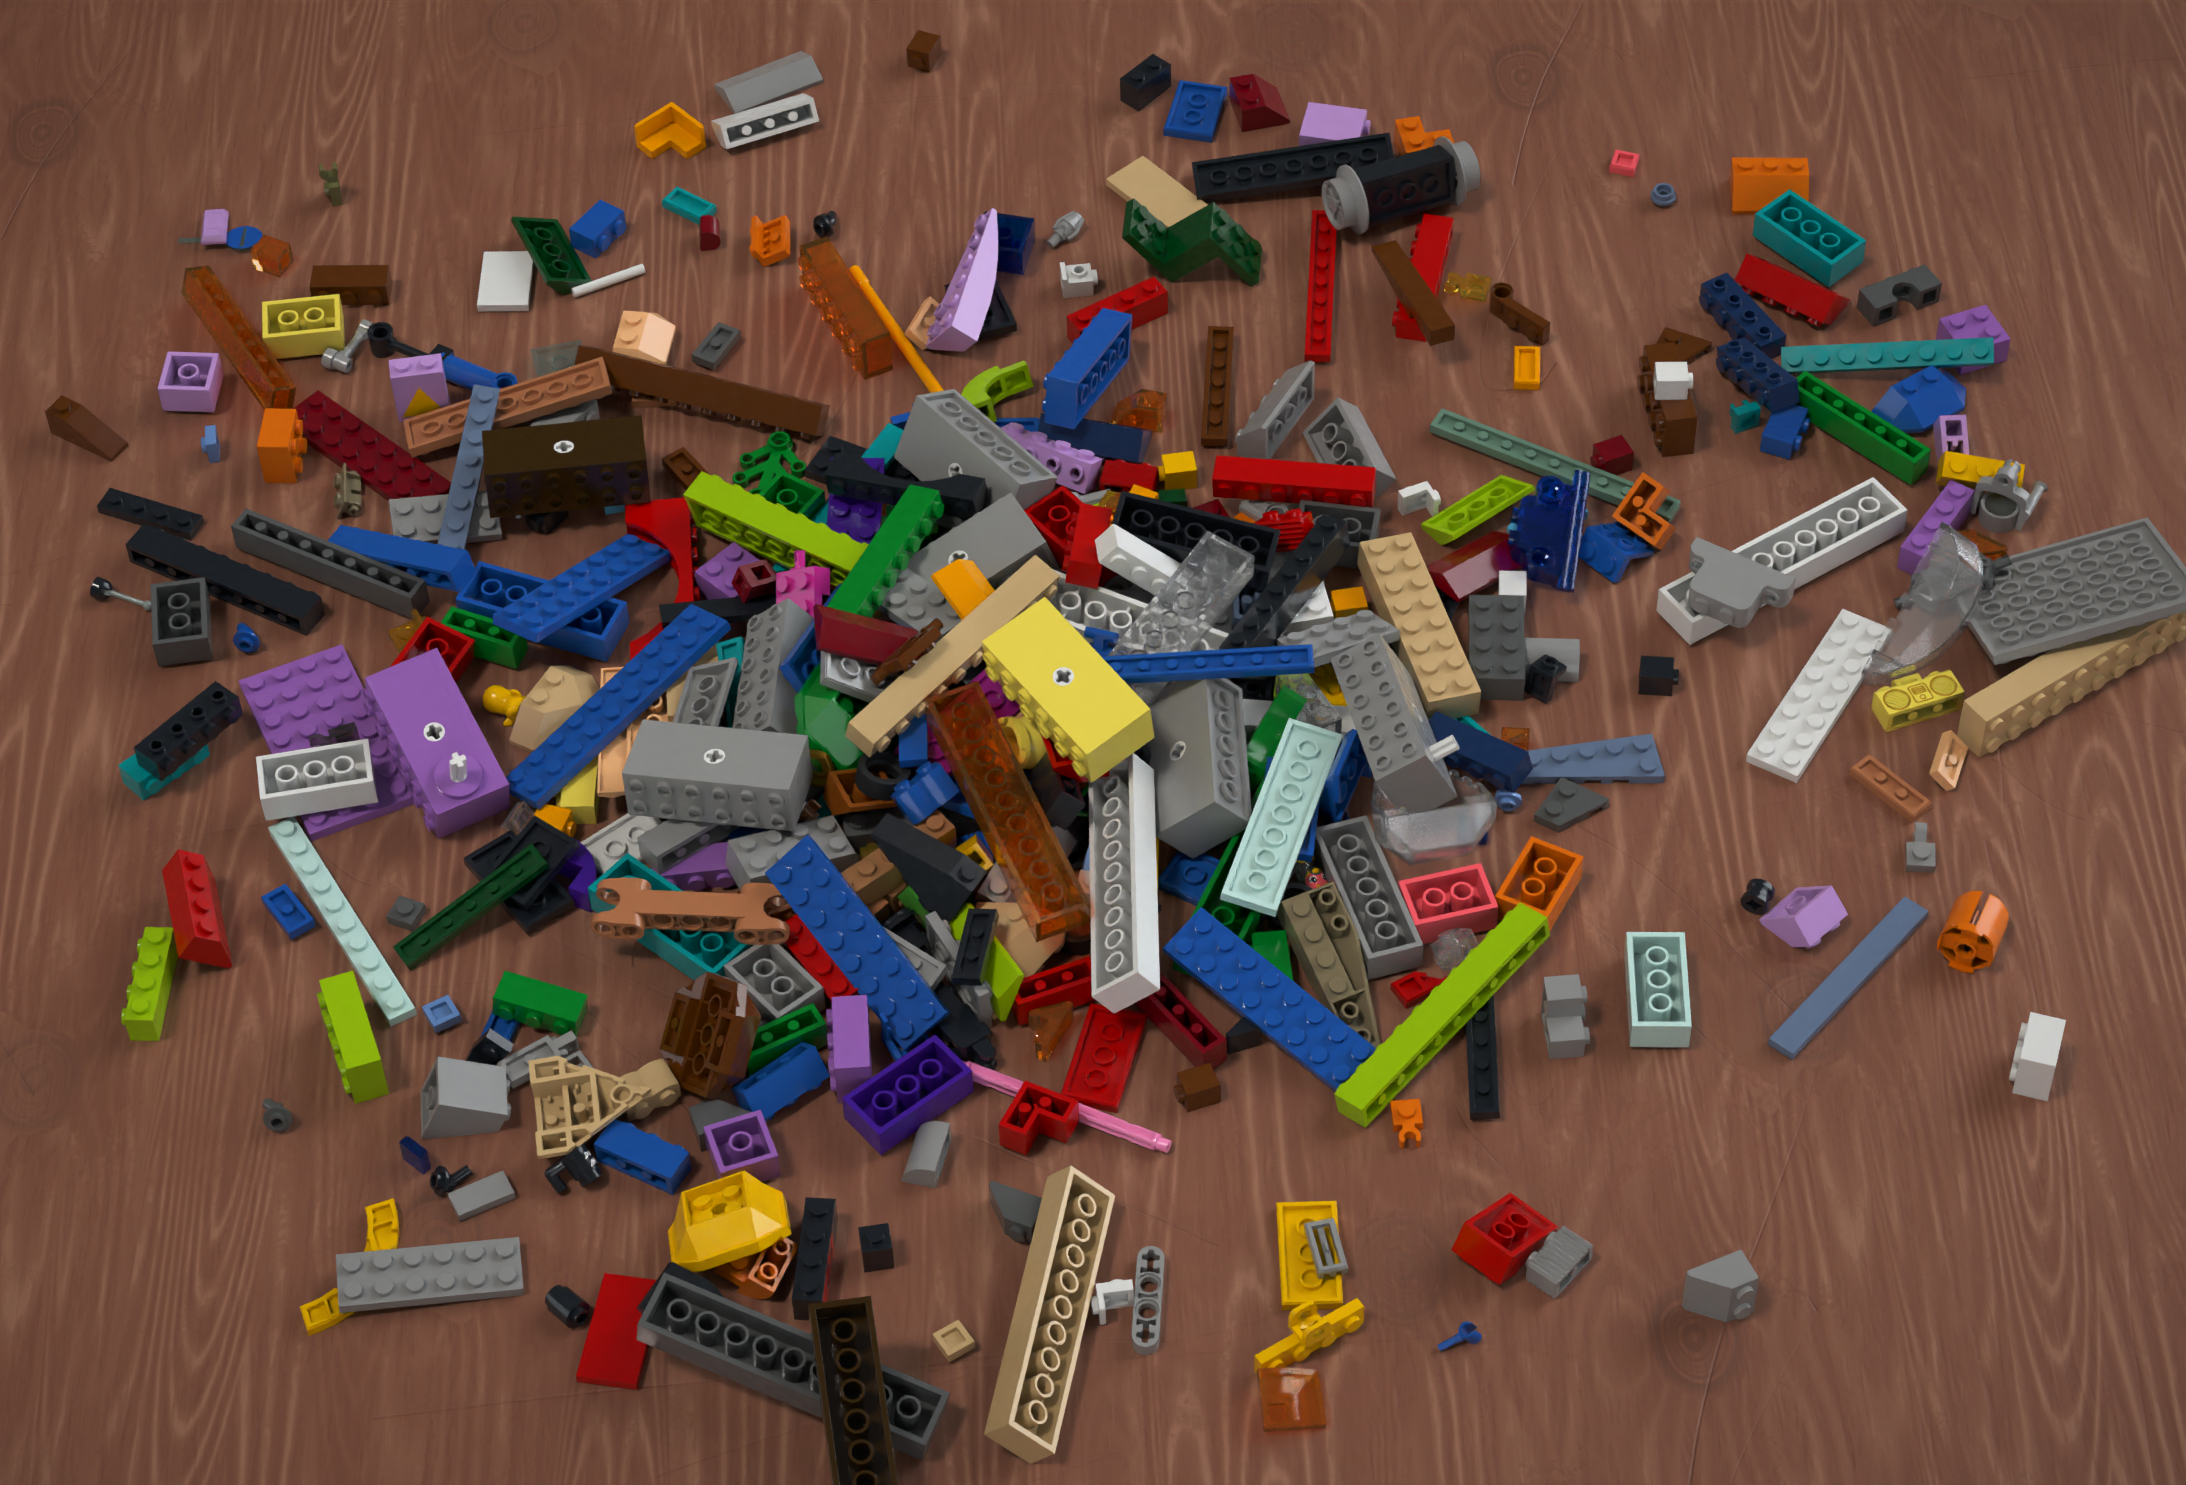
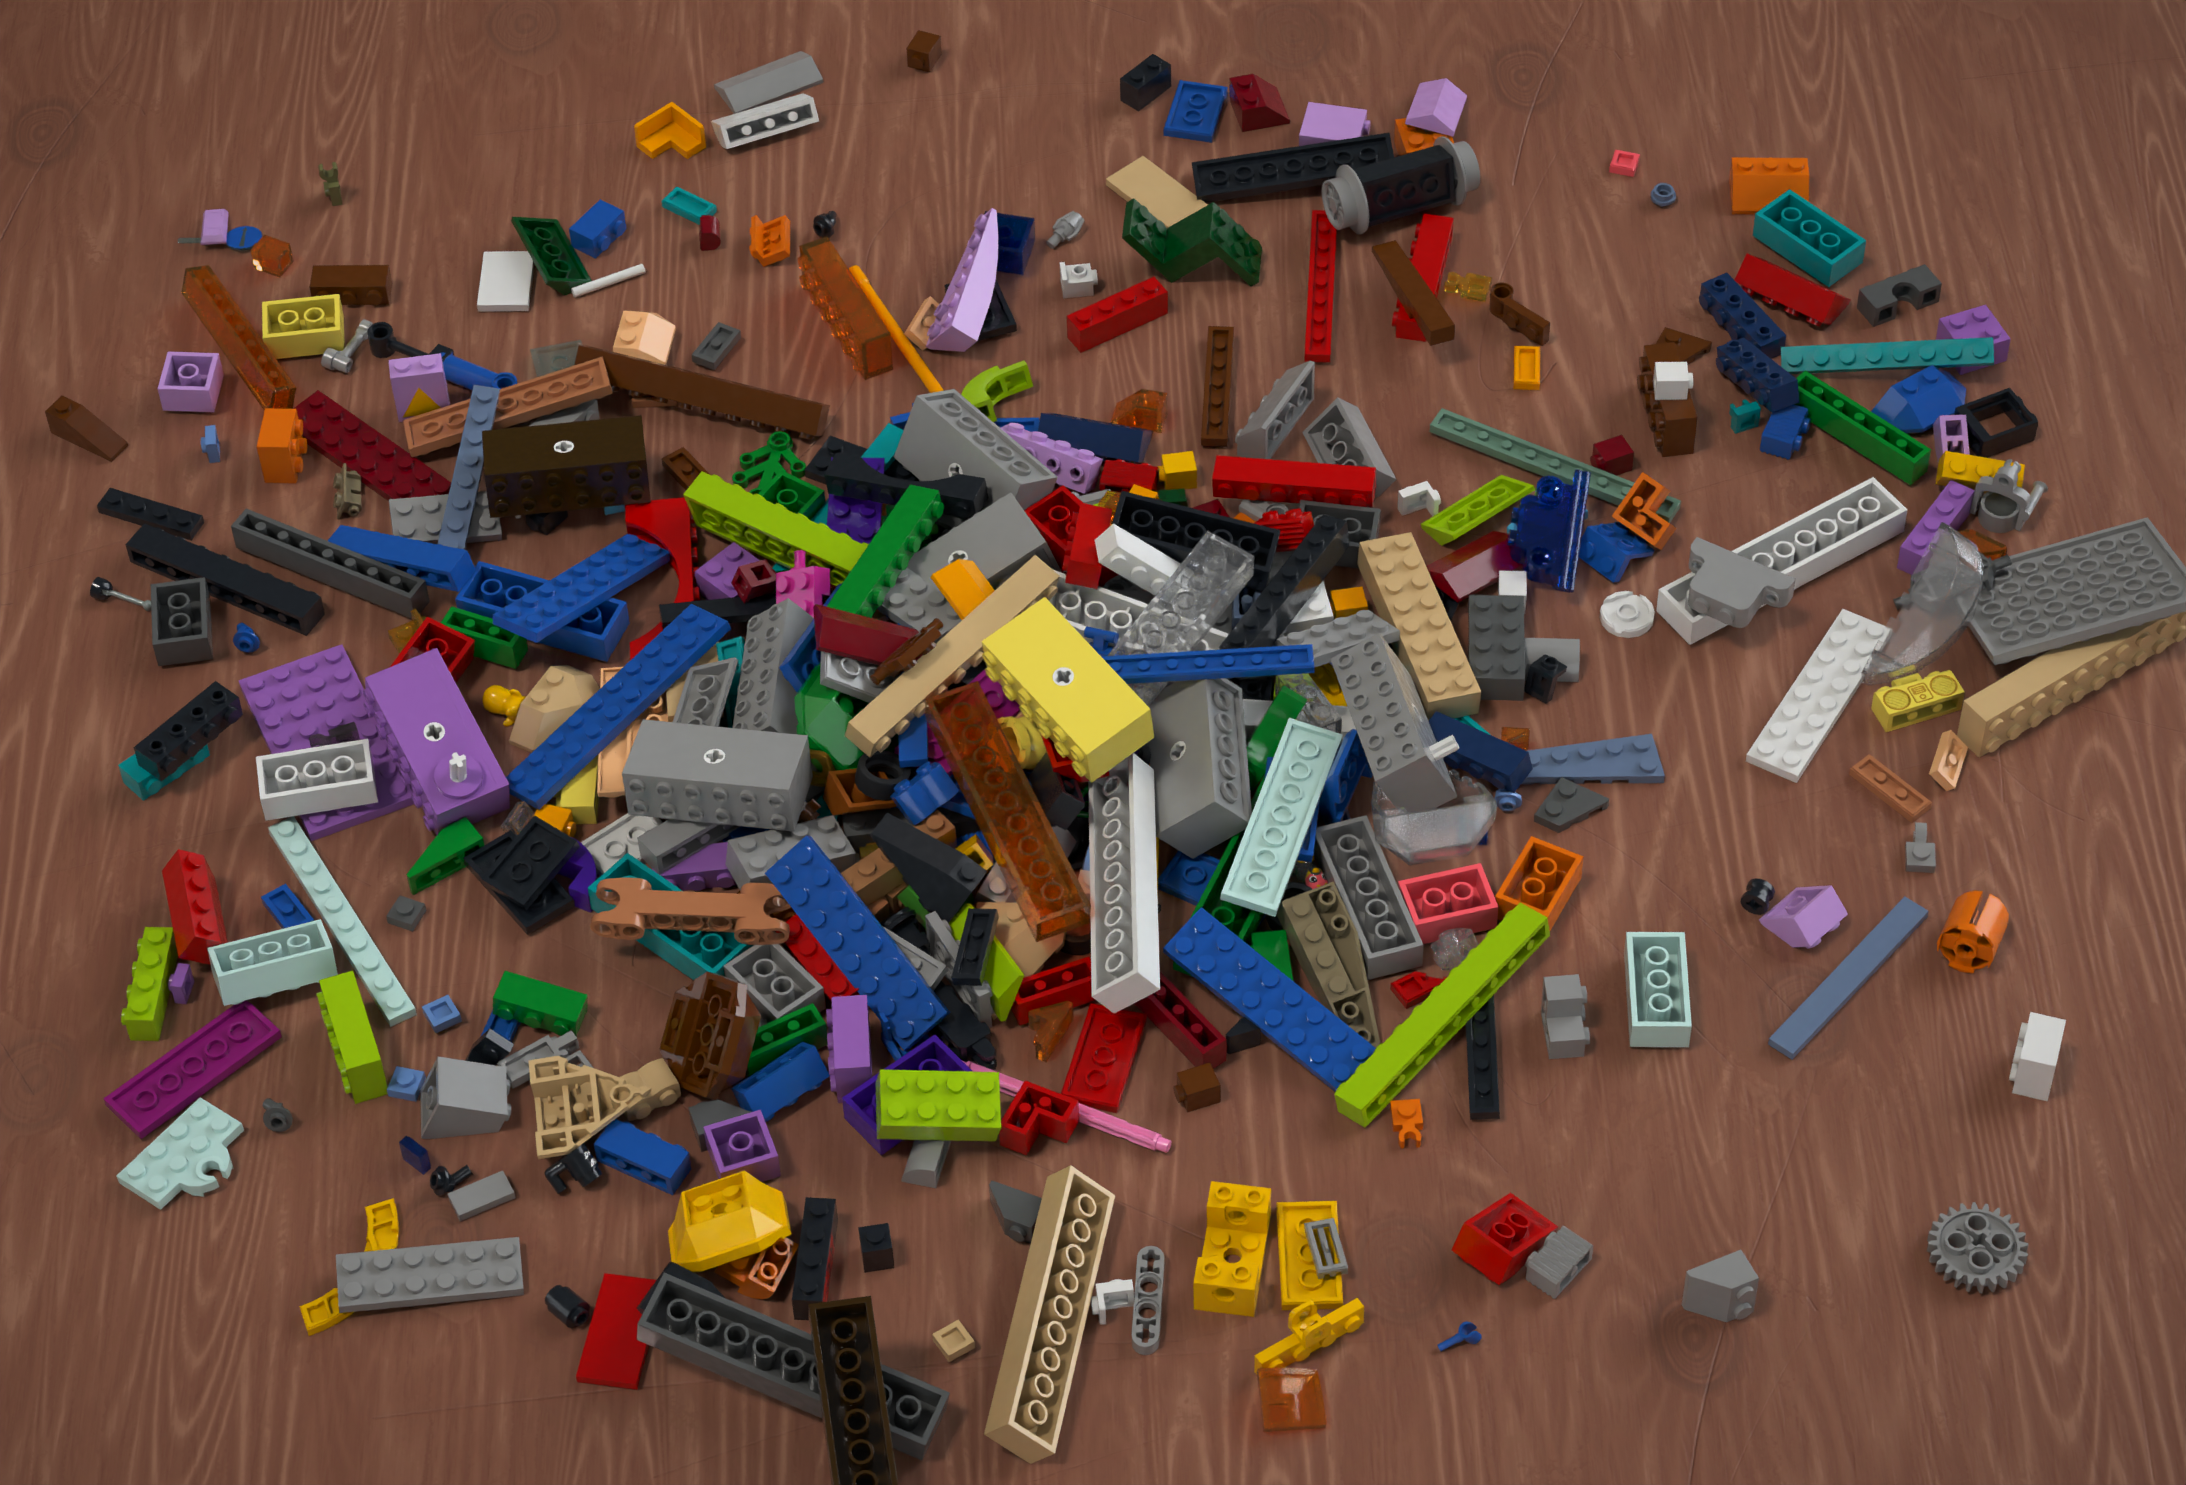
(181, 983): none -> medium lavender plate
(184, 1155): none -> light aqua plate
(192, 1068): none -> magenta plate
(272, 962): none -> light aqua brick
(406, 1083): none -> medium blue plate
(444, 855): none -> green slope
(471, 906): dark green tile -> none
(938, 1105): none -> lime brick
(1087, 368): blue brick -> none
(1235, 1226): none -> yellow plate
(1437, 107): none -> lavender slope
(1627, 614): none -> white tile
(1657, 675): black brick -> none
(1977, 1247): none -> light grey gear
(2003, 401): none -> black window

